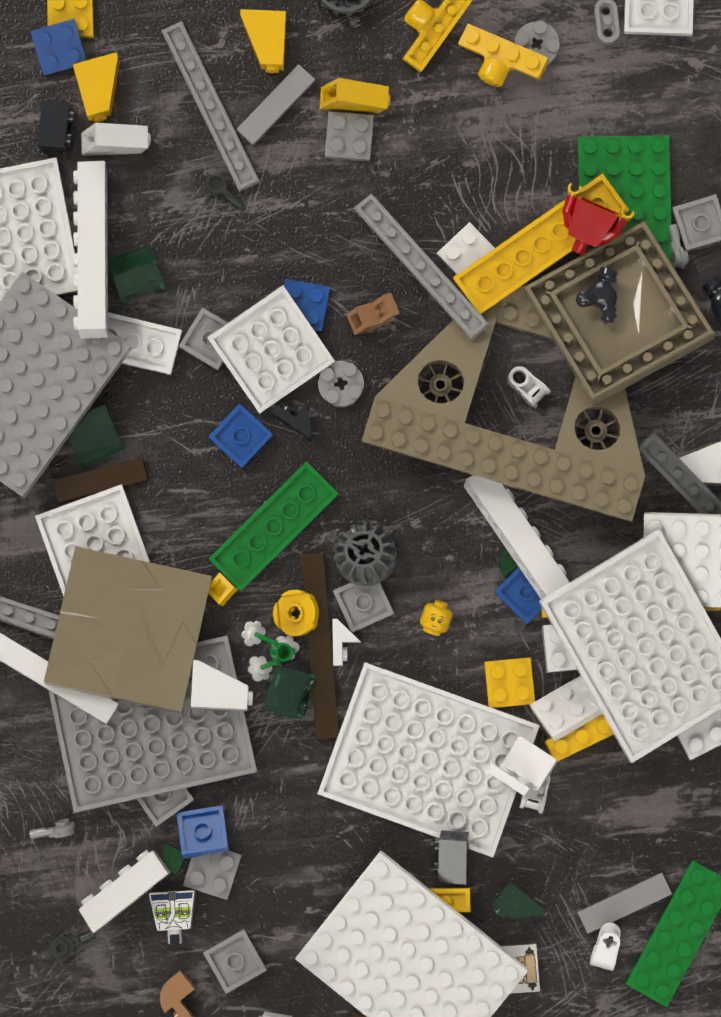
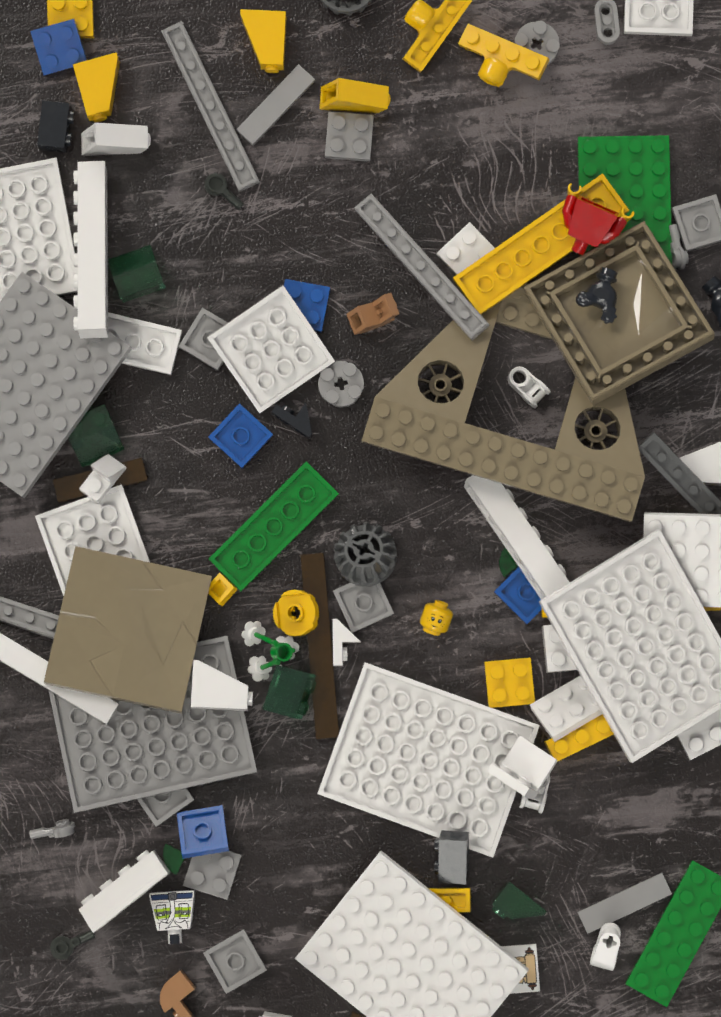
(103, 477): none -> white slope

